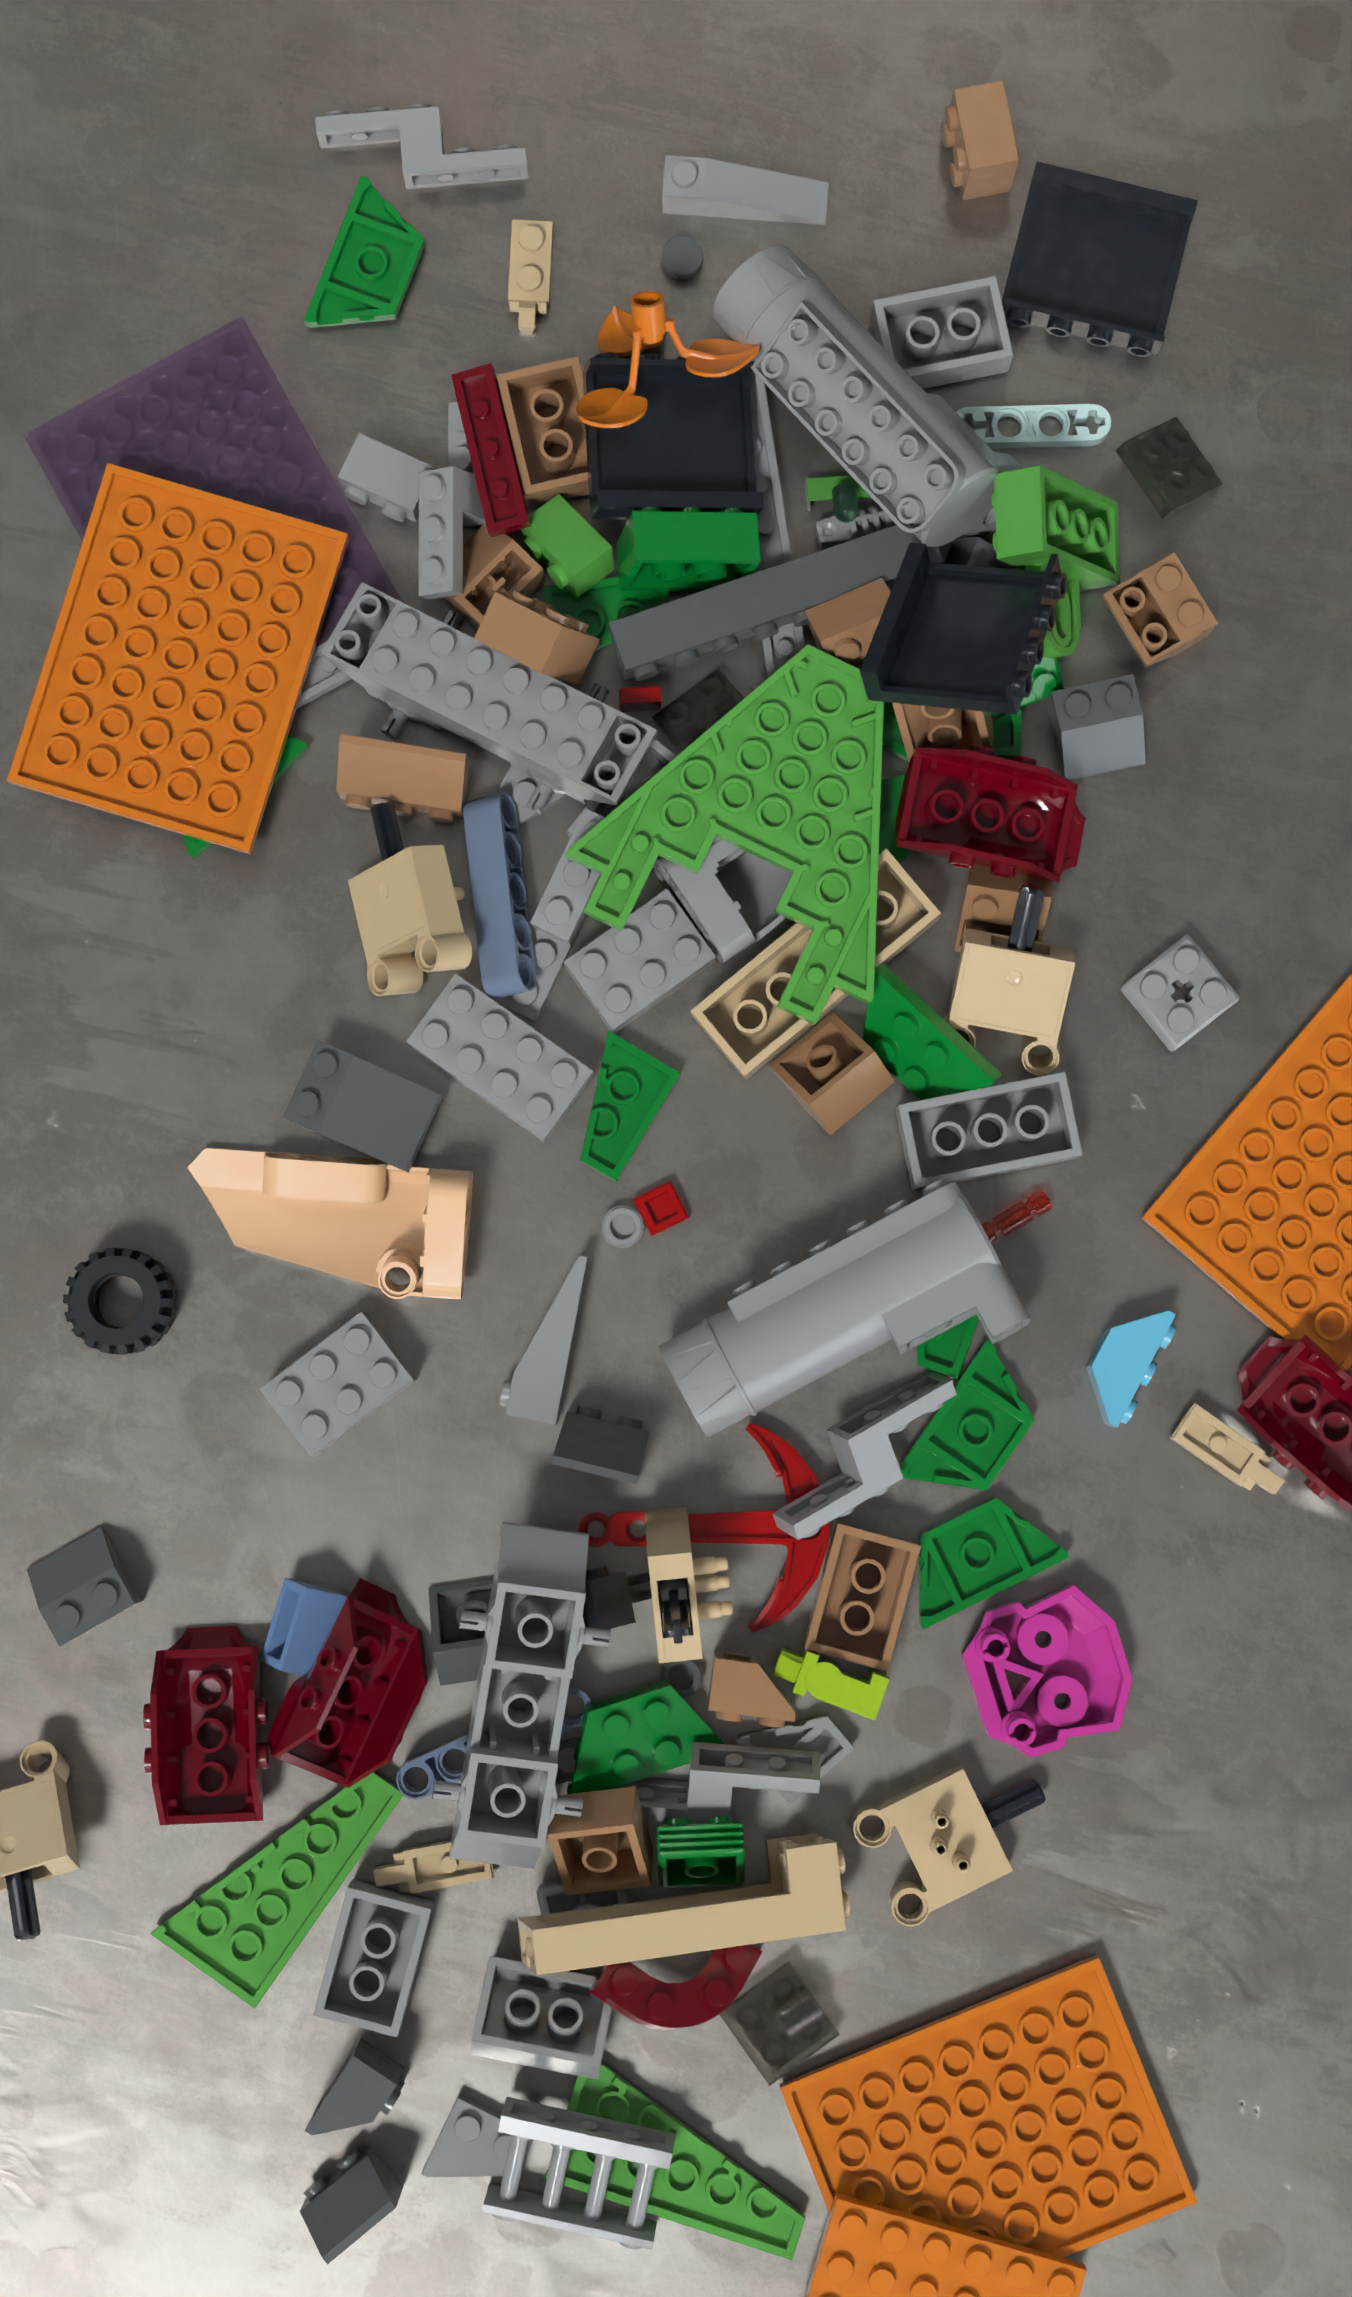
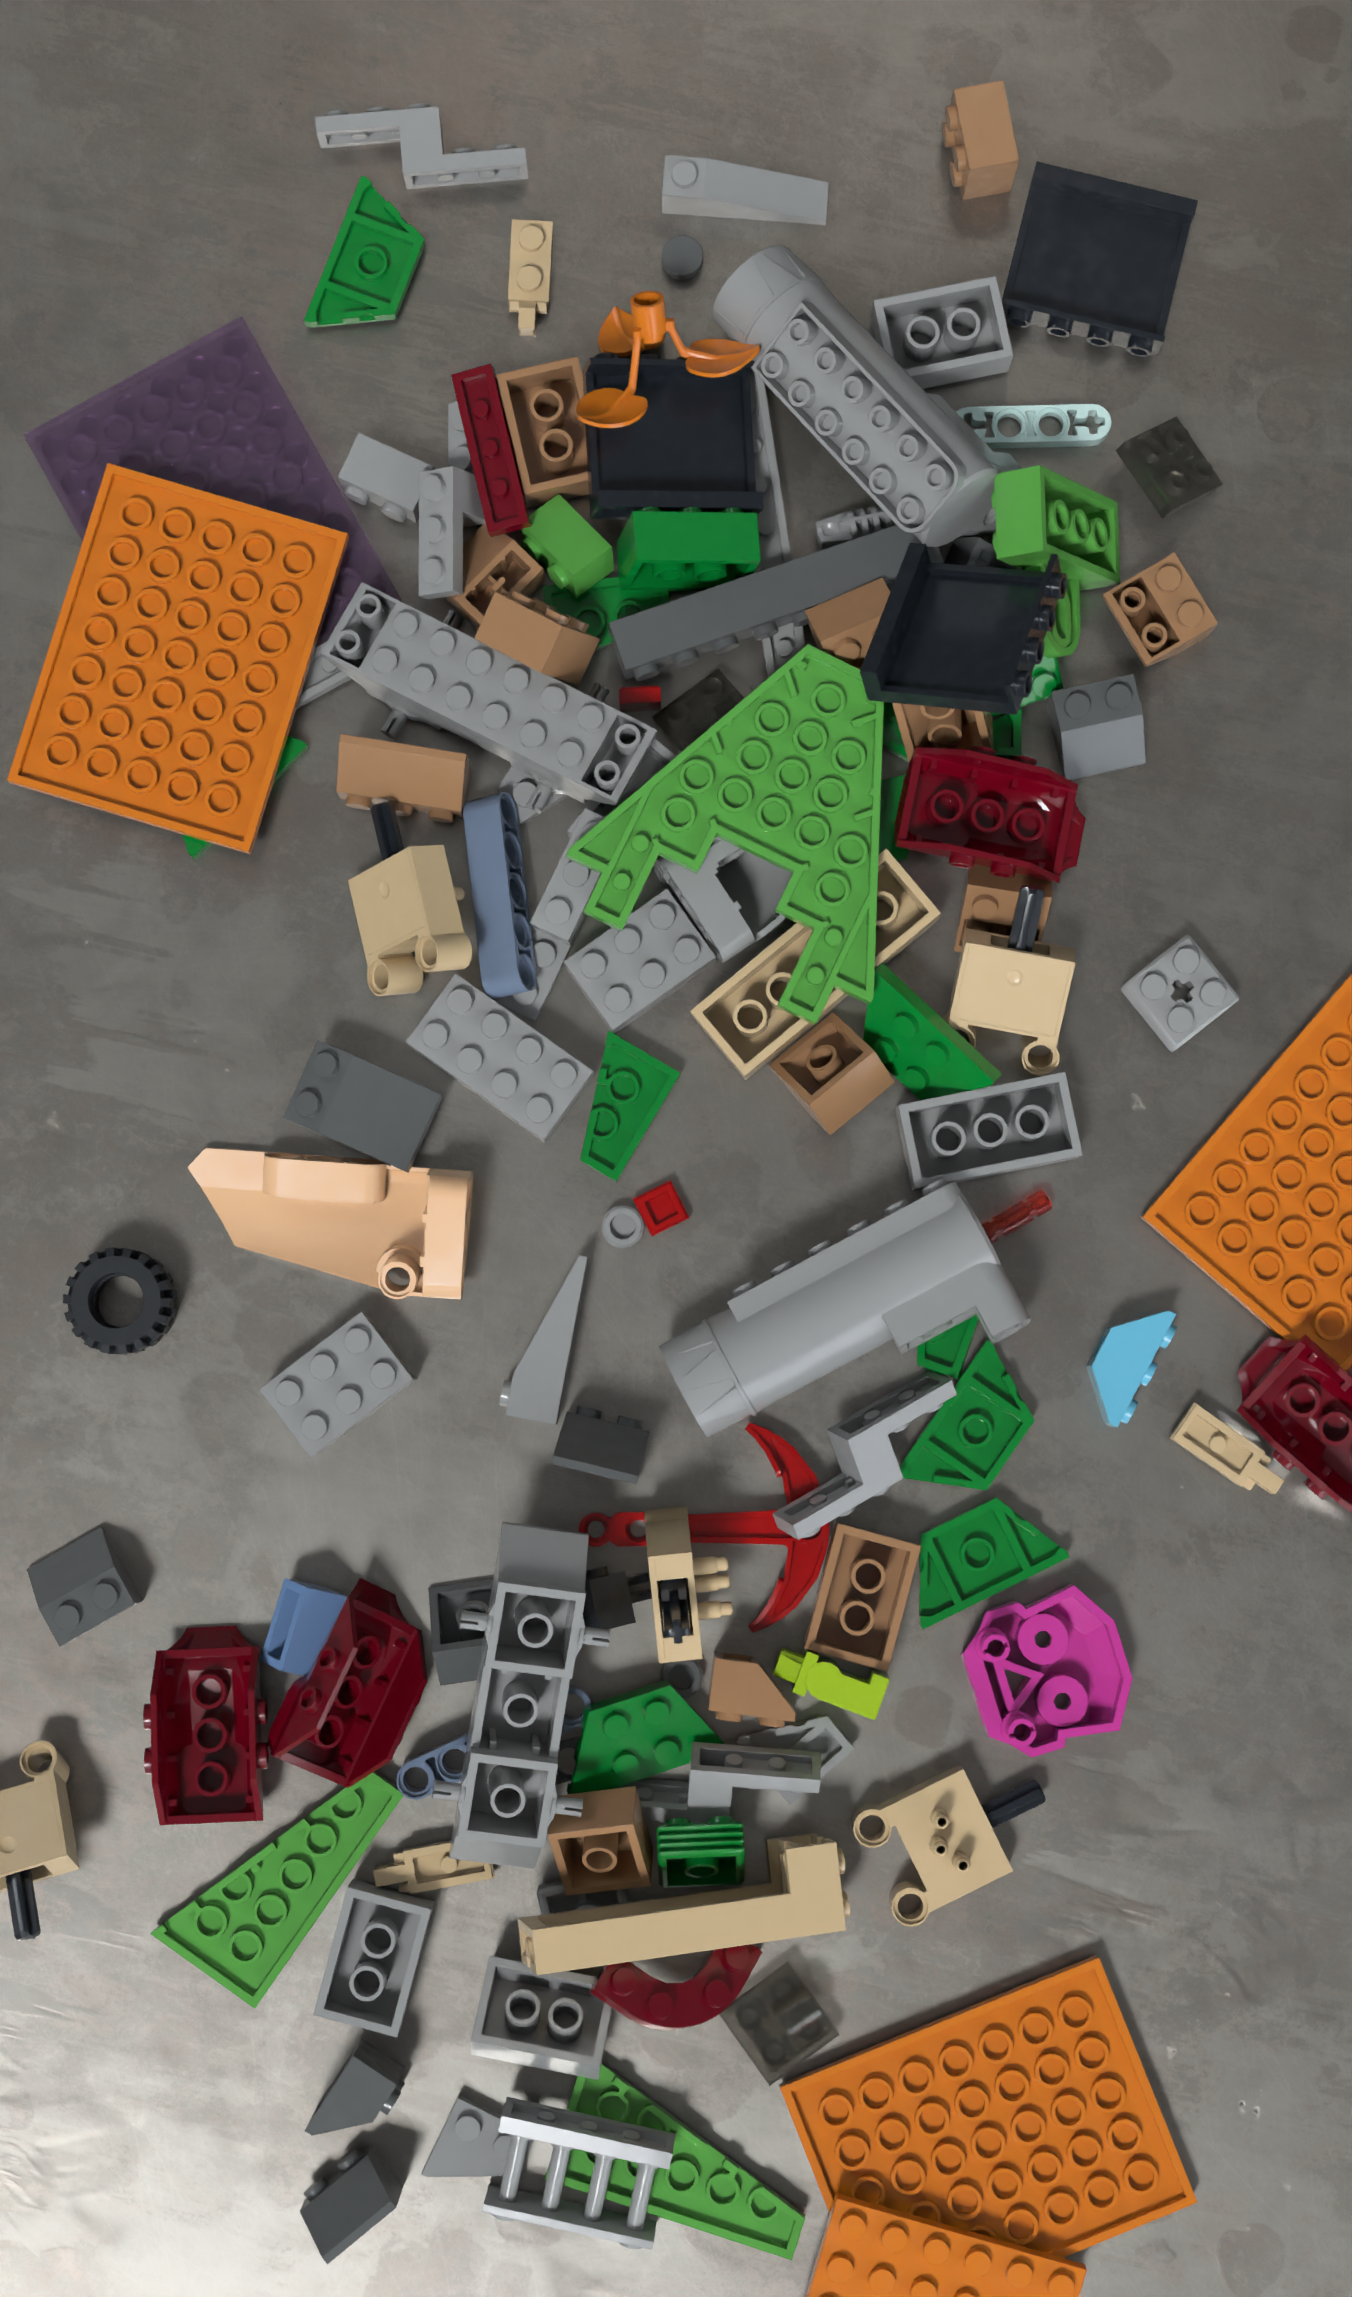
(839, 489): piece -> none

